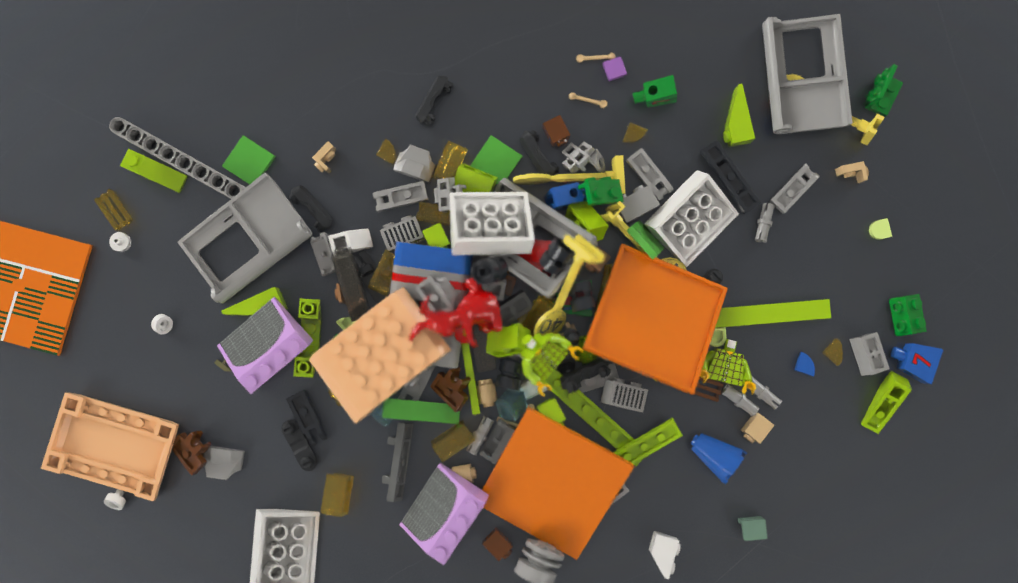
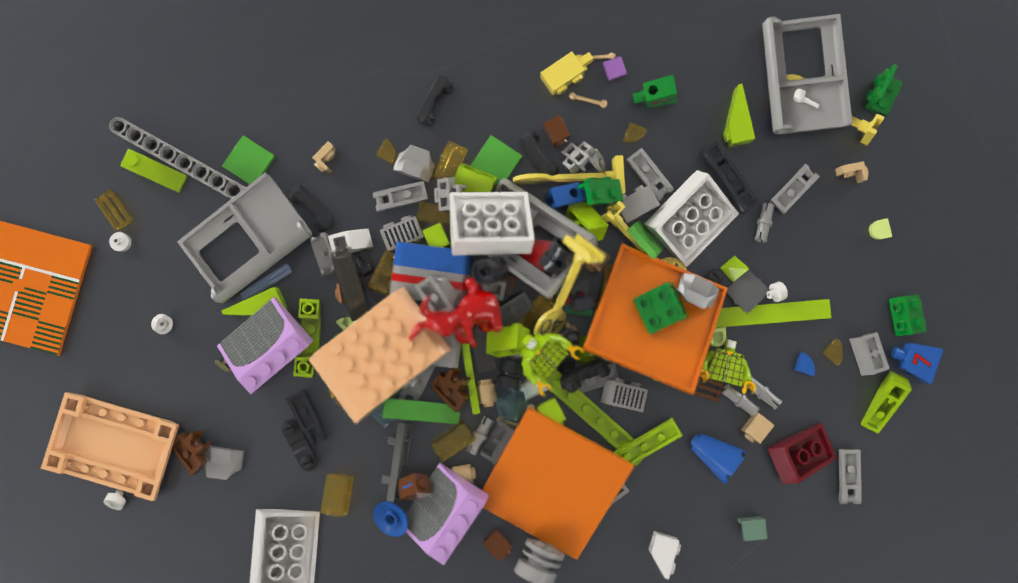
(267, 282): none -> sand blue axle
(390, 519): none -> blue dish
(414, 486): none -> reddish brown brick
(565, 71): none -> light yellow hinge
(660, 307): none -> green bracket
(697, 290): none -> light grey slope
(734, 268): none -> lime slope
(747, 291): none -> dark grey piece
(777, 292): none -> white tile
(799, 97): none -> white hand
(802, 454): none -> dark red slope
(850, 476): none -> light grey plate

